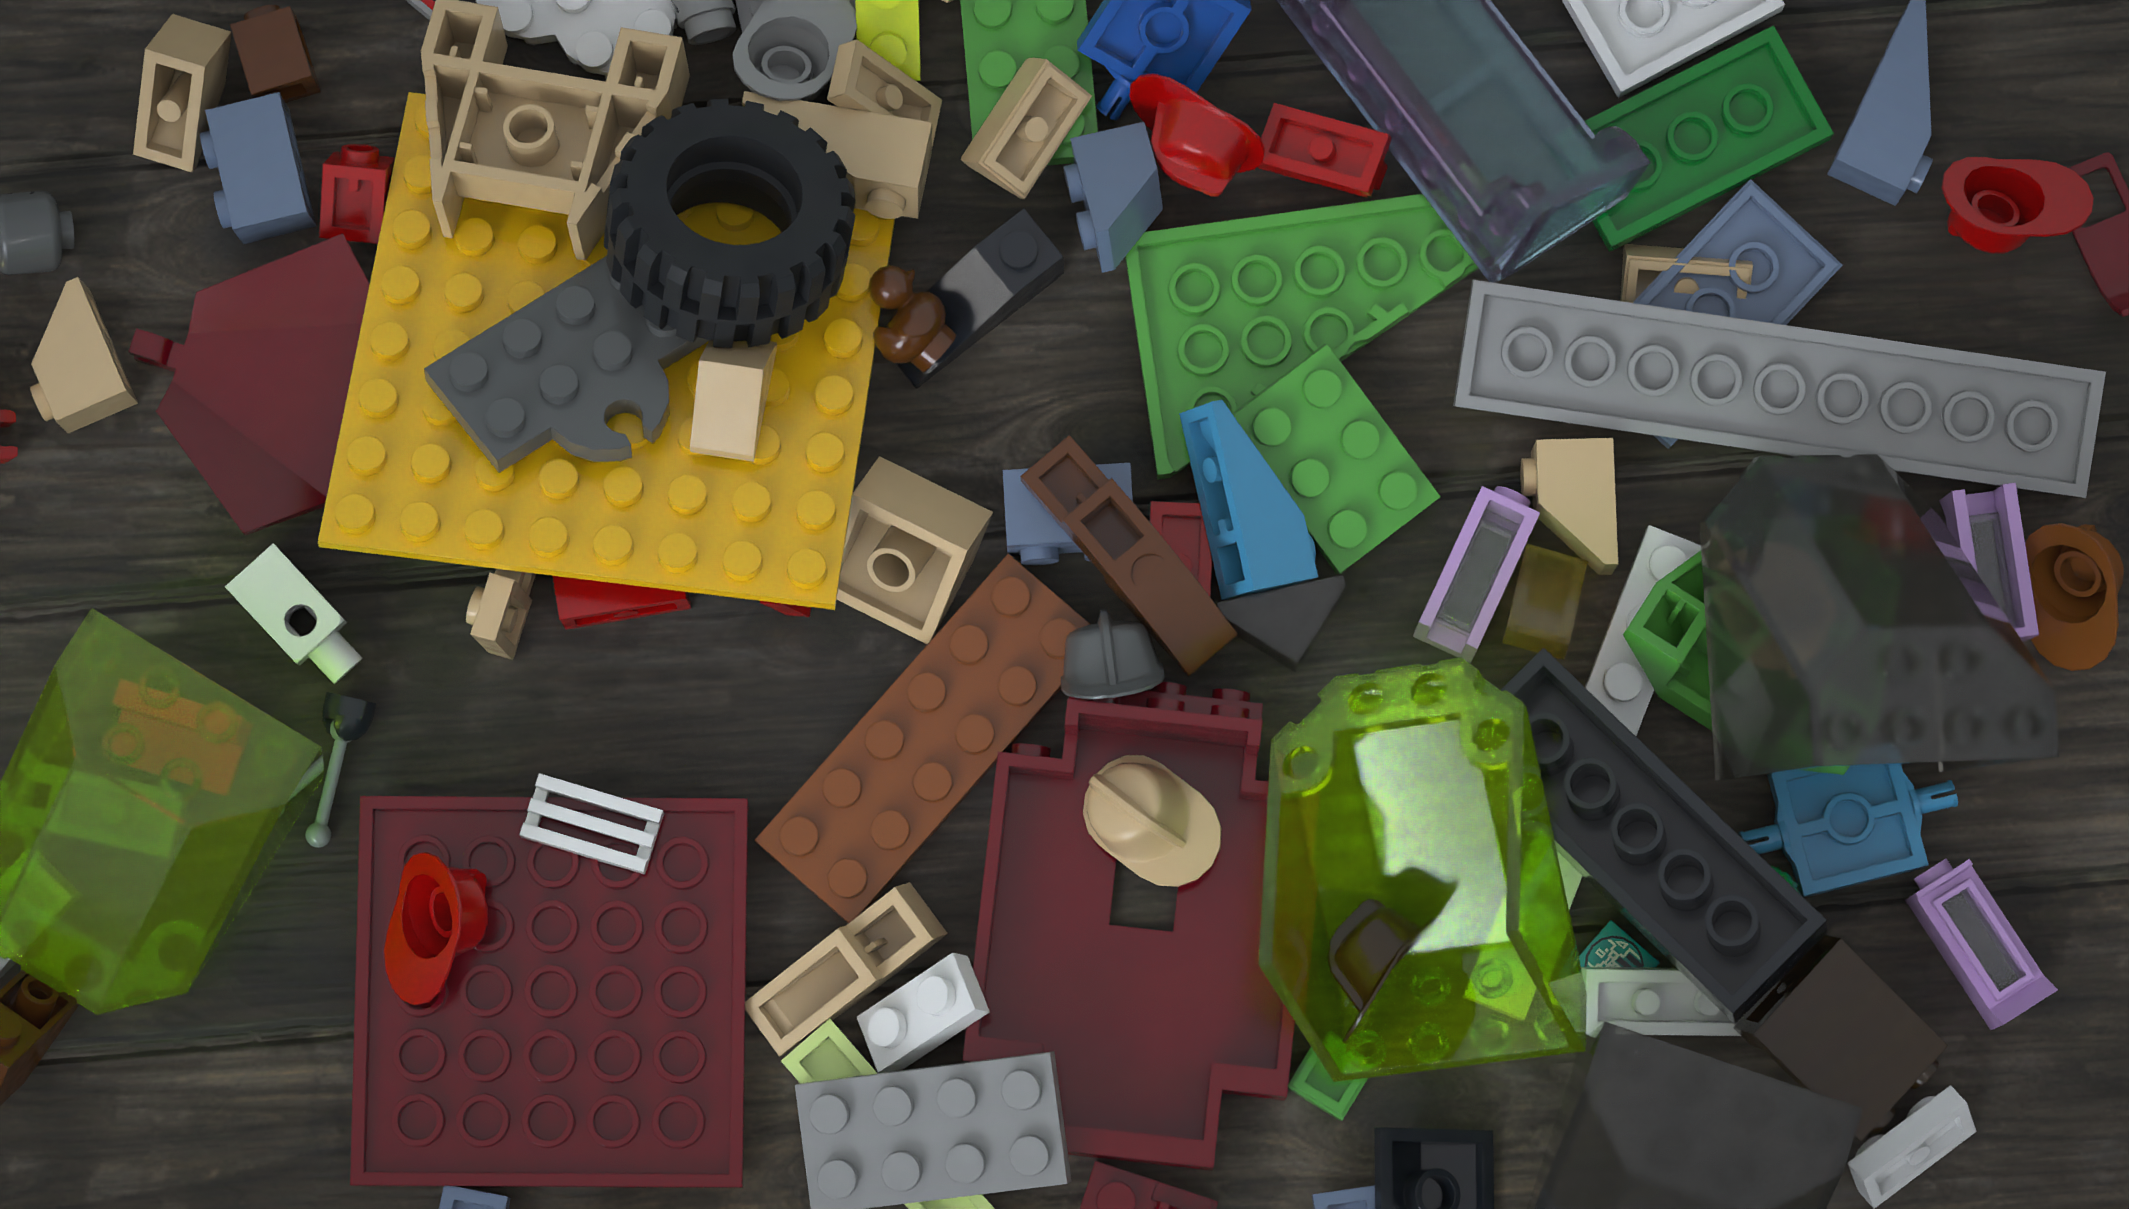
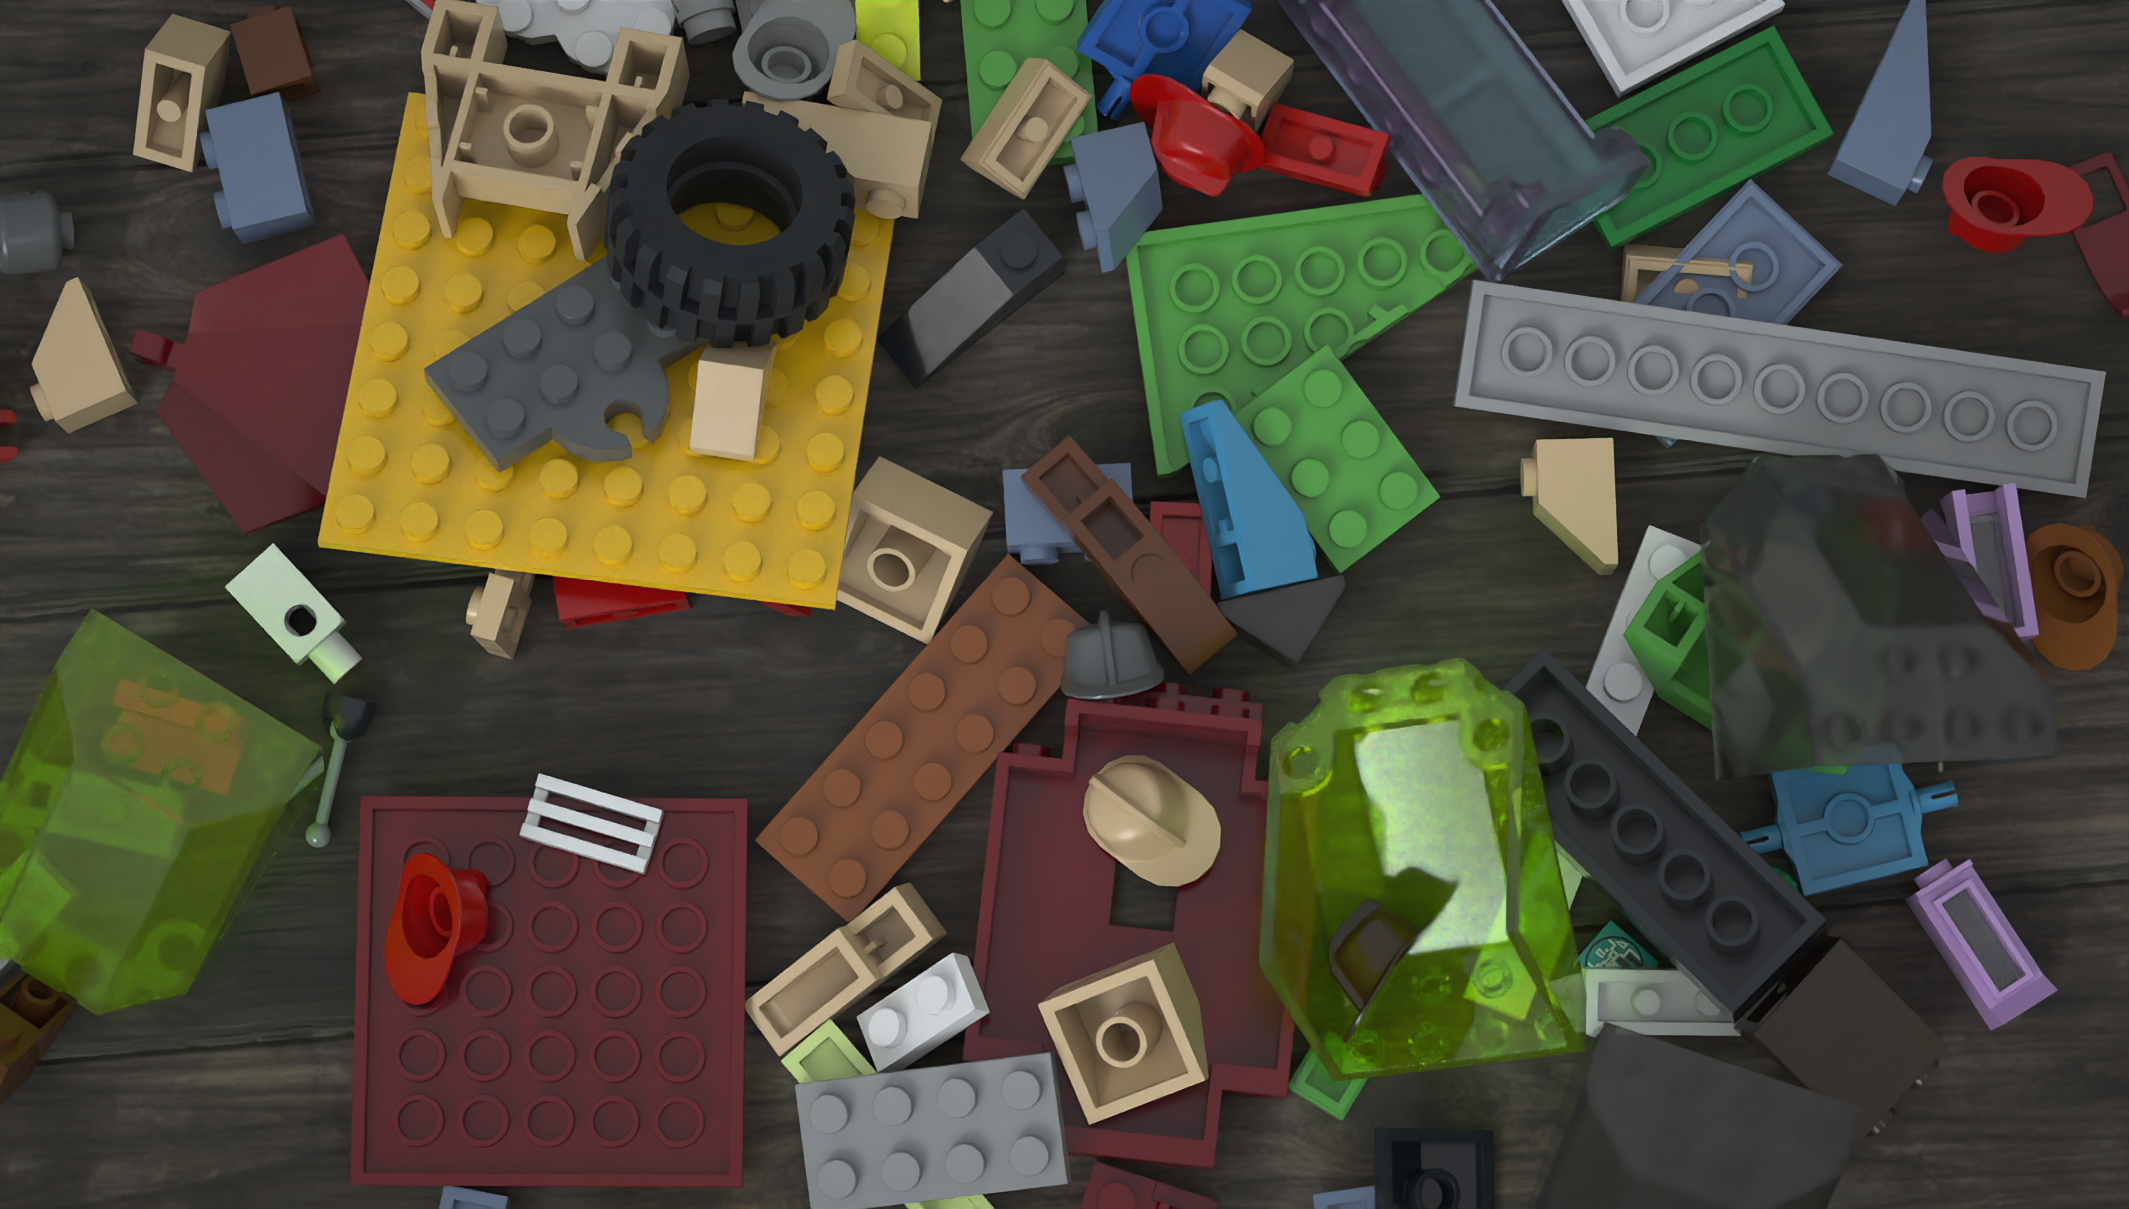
(354, 193): red bracket -> none
(918, 326): reddish brown animal -> none
(1128, 1033): none -> tan slope
(1247, 79): none -> tan slope
(1477, 572): window -> none
(1545, 601): clear yellow tile -> none
(1923, 1138): white plate -> none

